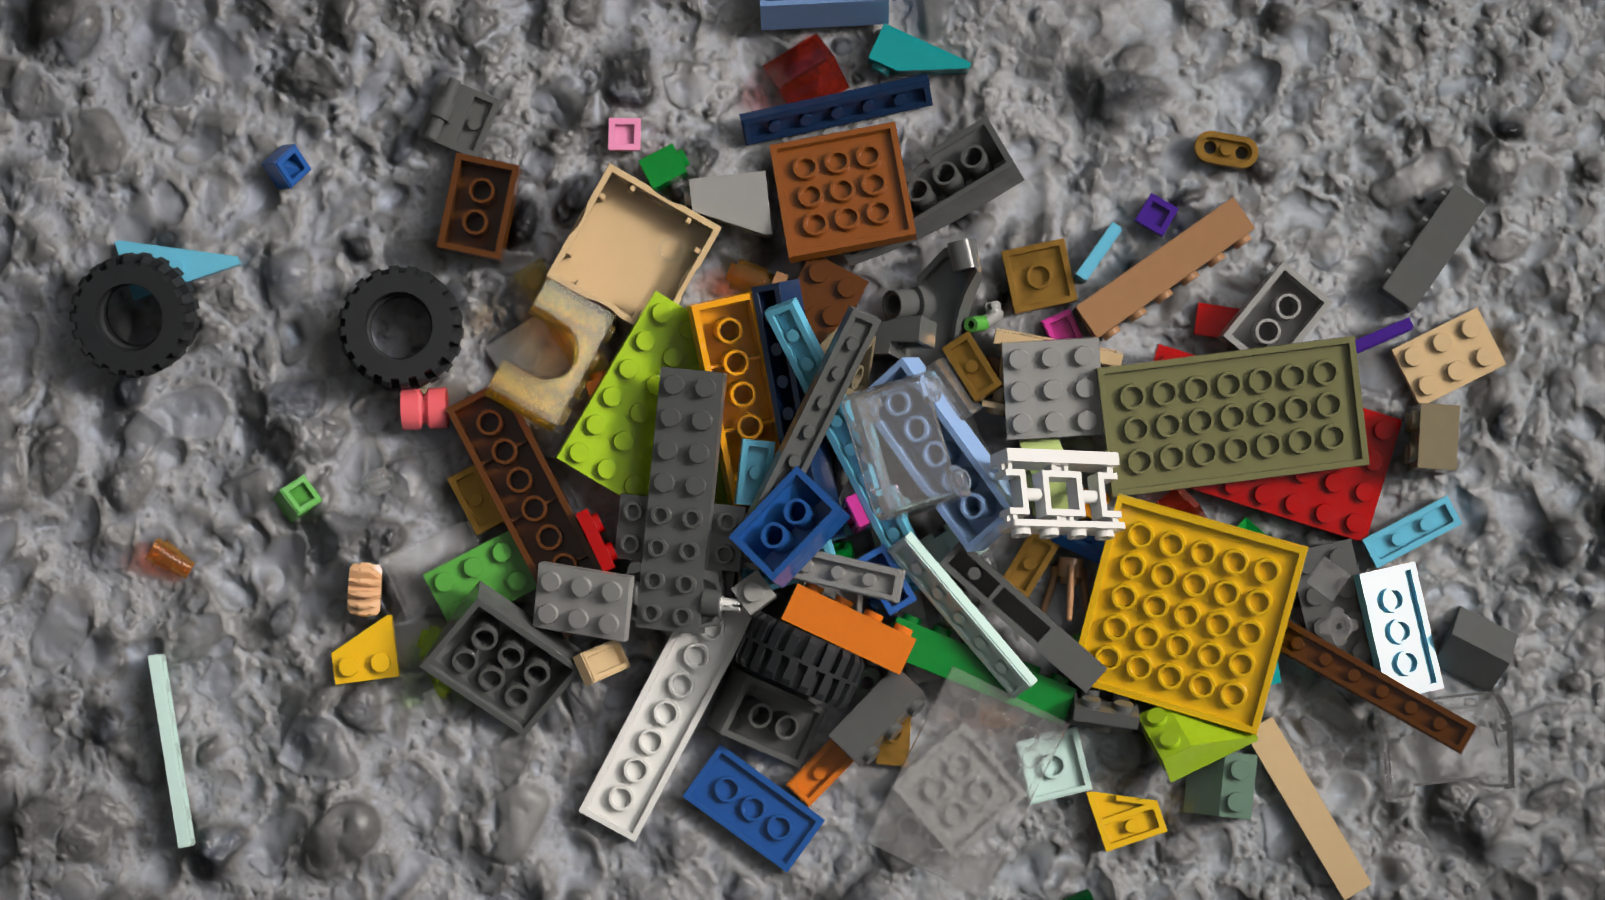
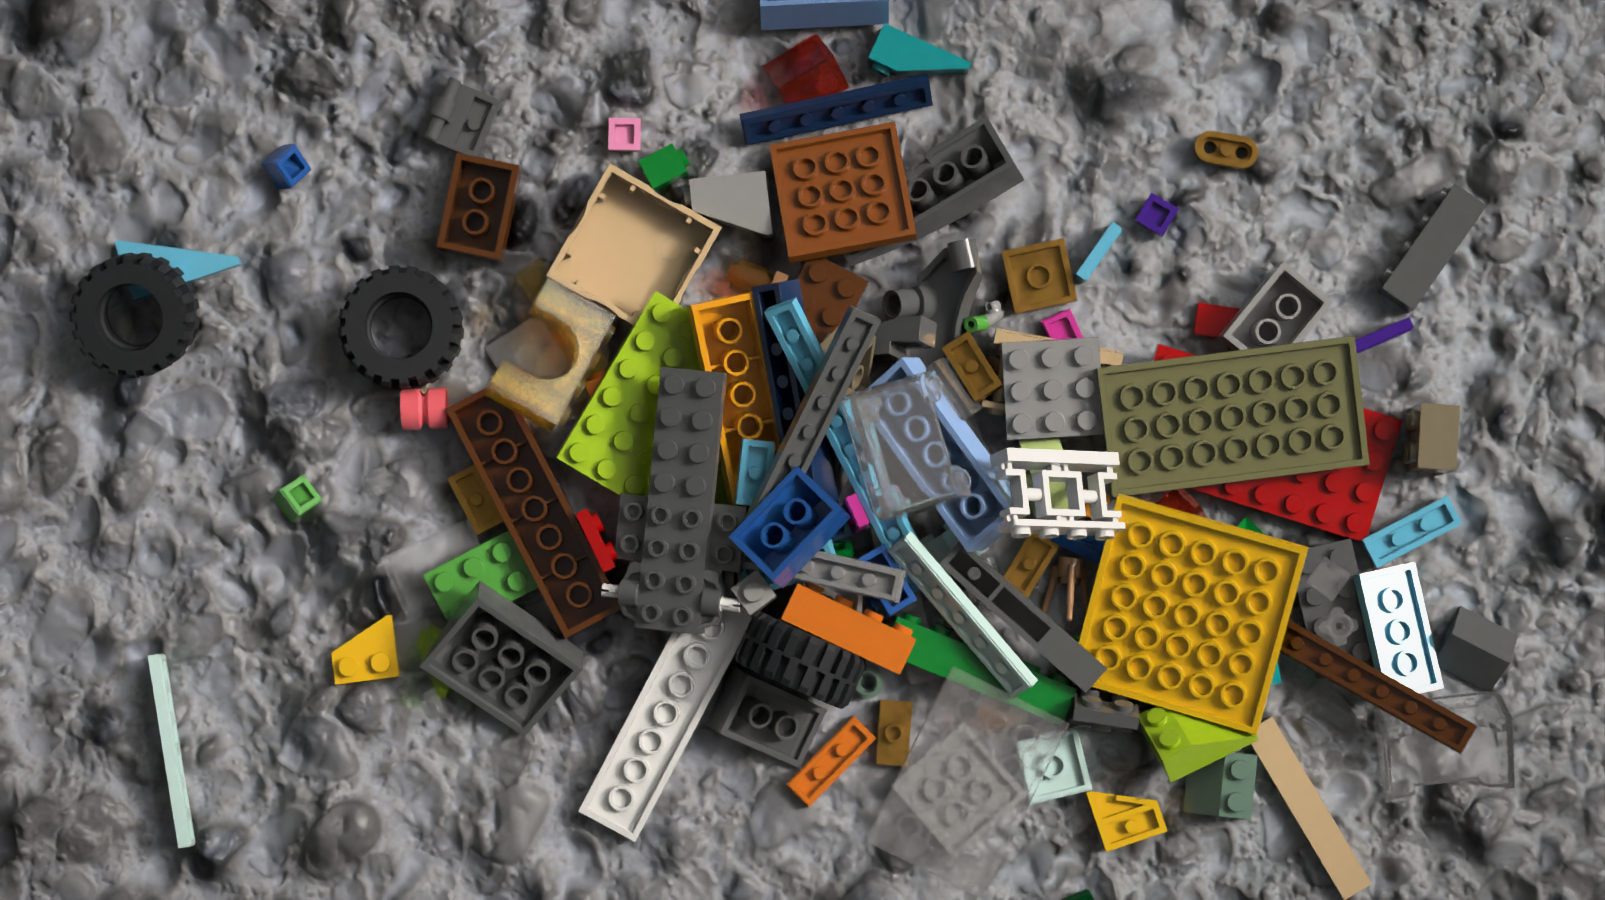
(169, 558): clear orange cone -> none
(364, 589): light nougat gear -> none
(583, 601): light grey plate -> none
(601, 662): tan tile -> none
(753, 808): blue plate -> none
(878, 717): dark grey brick -> none
(1165, 268): medium nougat brick -> none
(1448, 357): tan plate -> none

